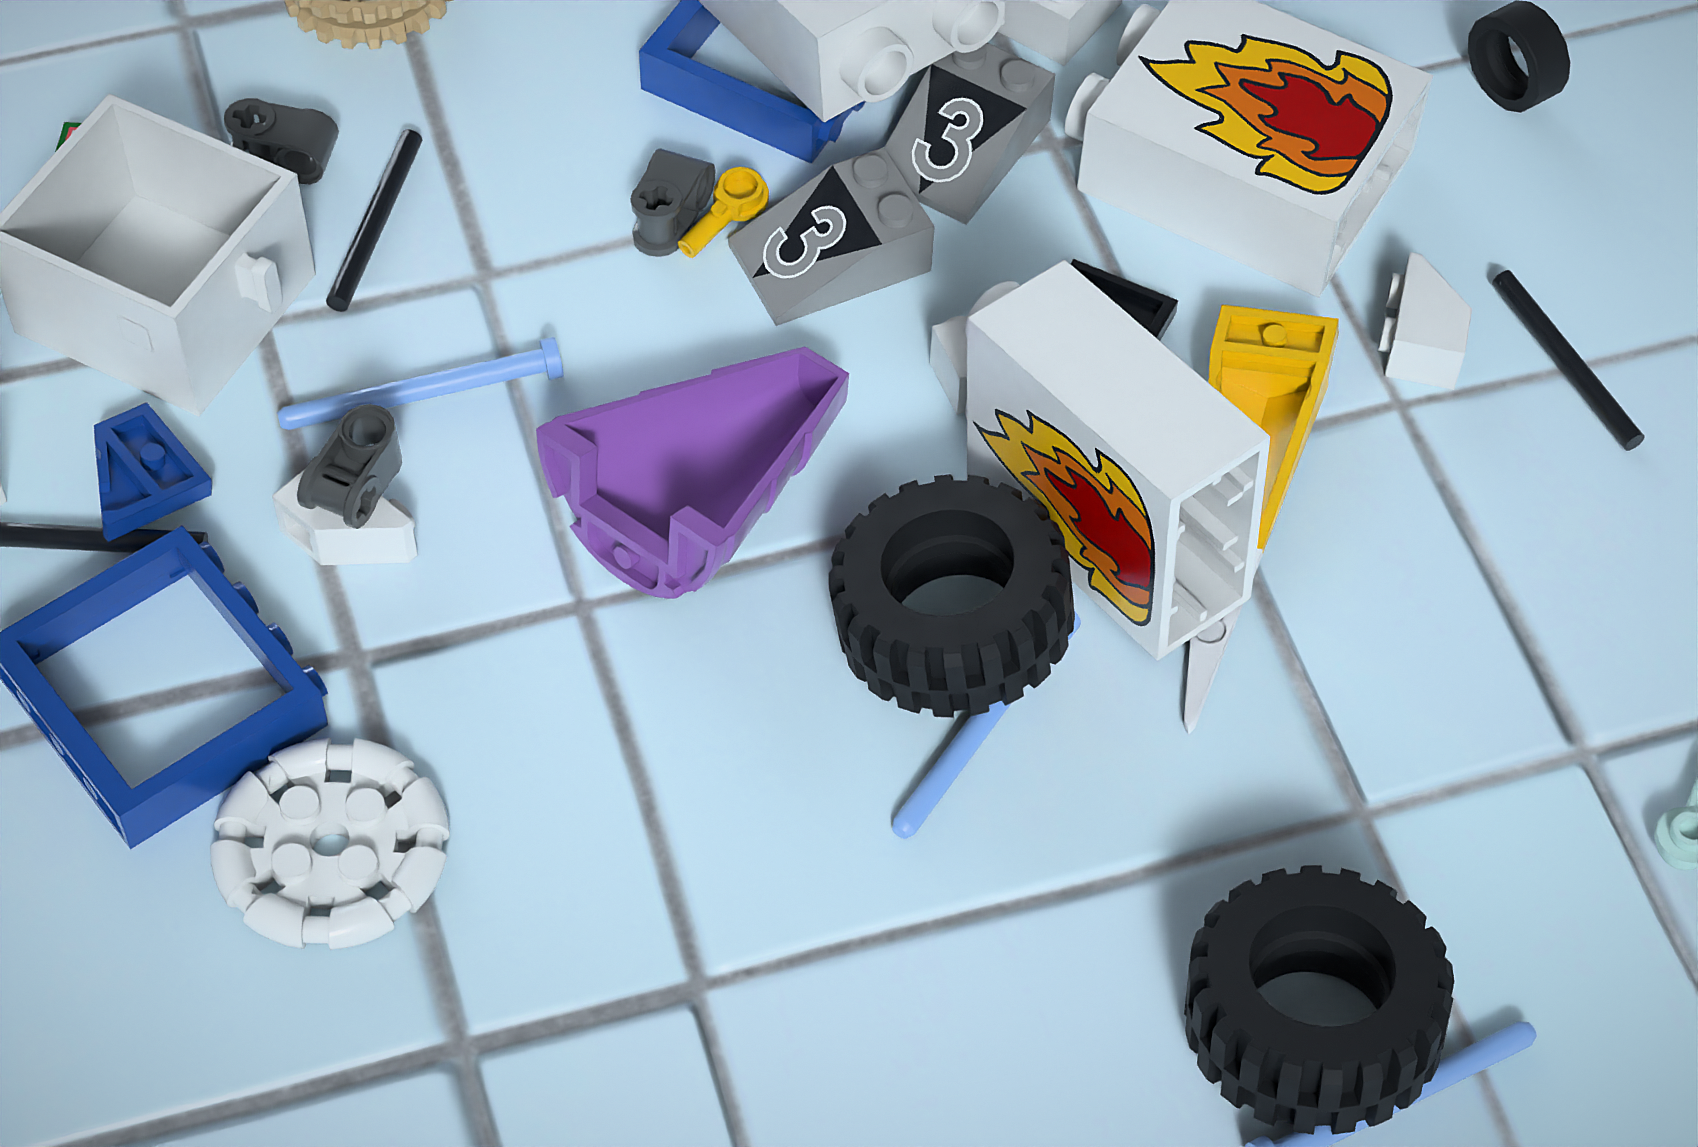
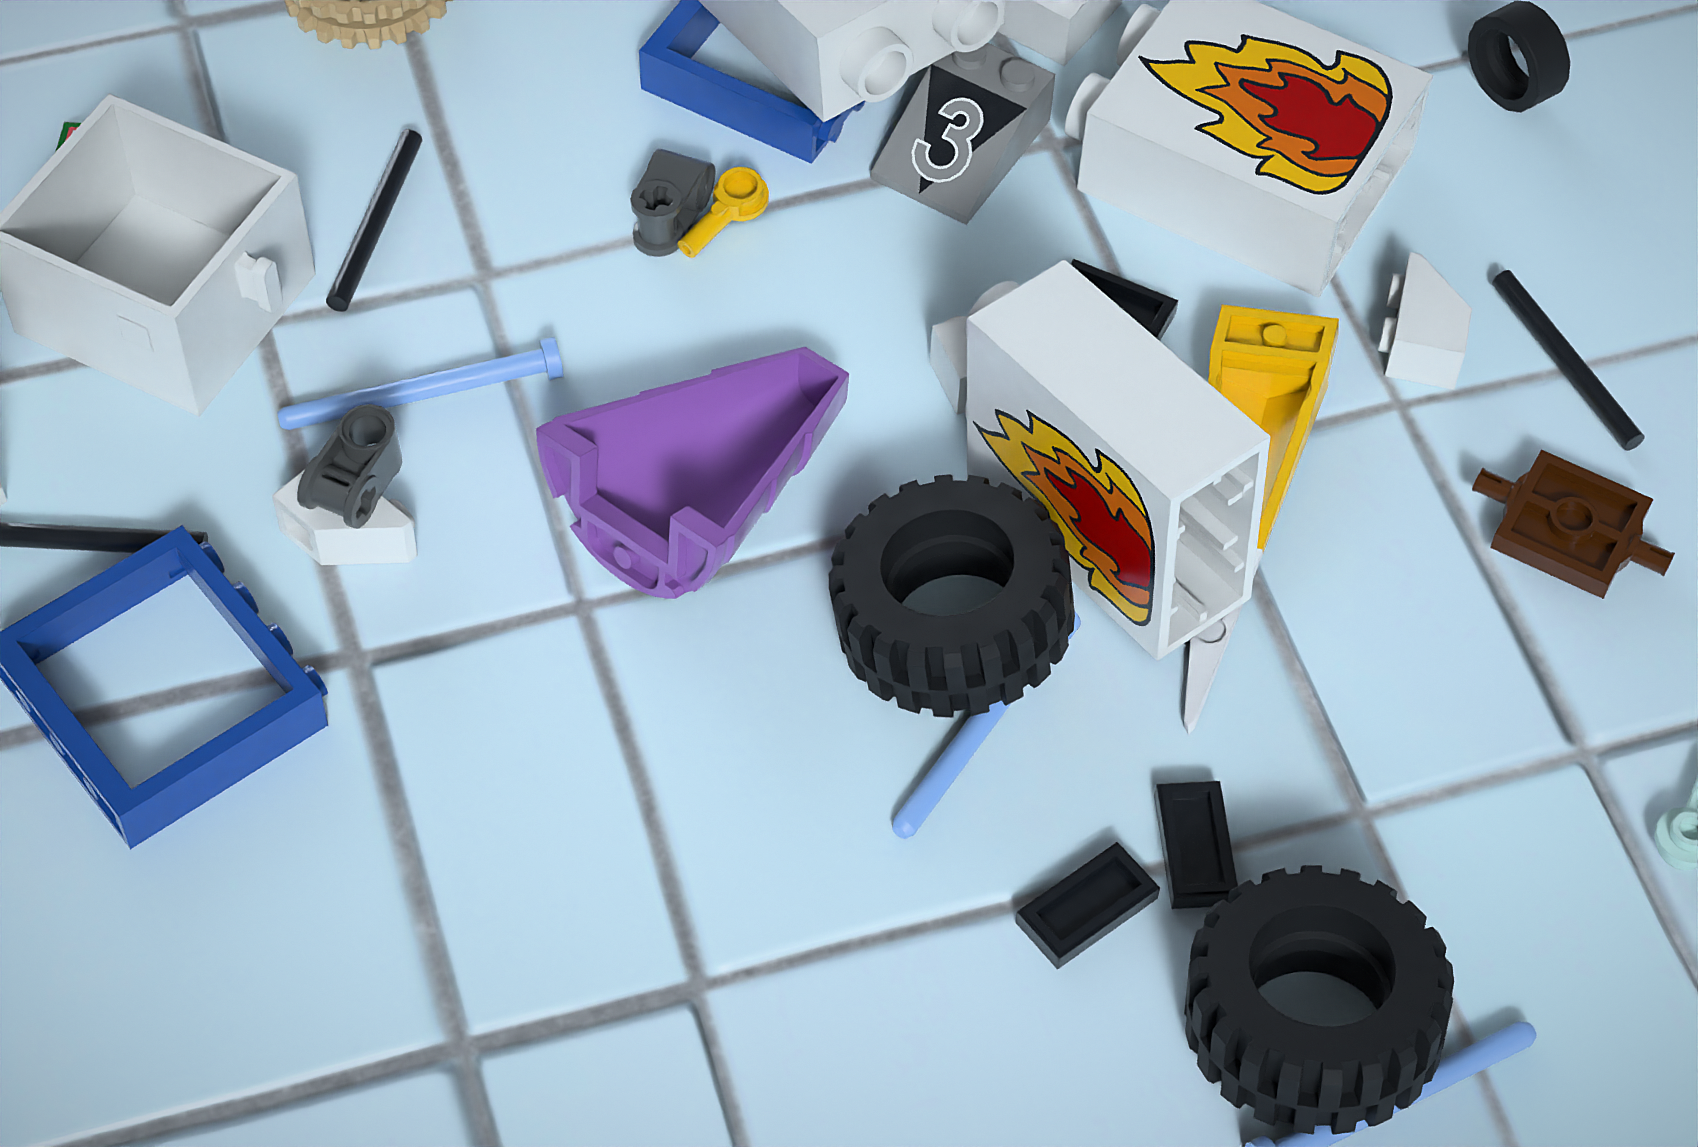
(143, 471): blue wing -> none
(283, 136): dark grey piece -> none
(324, 808): white plate -> none
(836, 239): light grey slope -> none
(1087, 905): none -> black tile
(1195, 843): none -> black tile
(1572, 523): none -> reddish brown plate

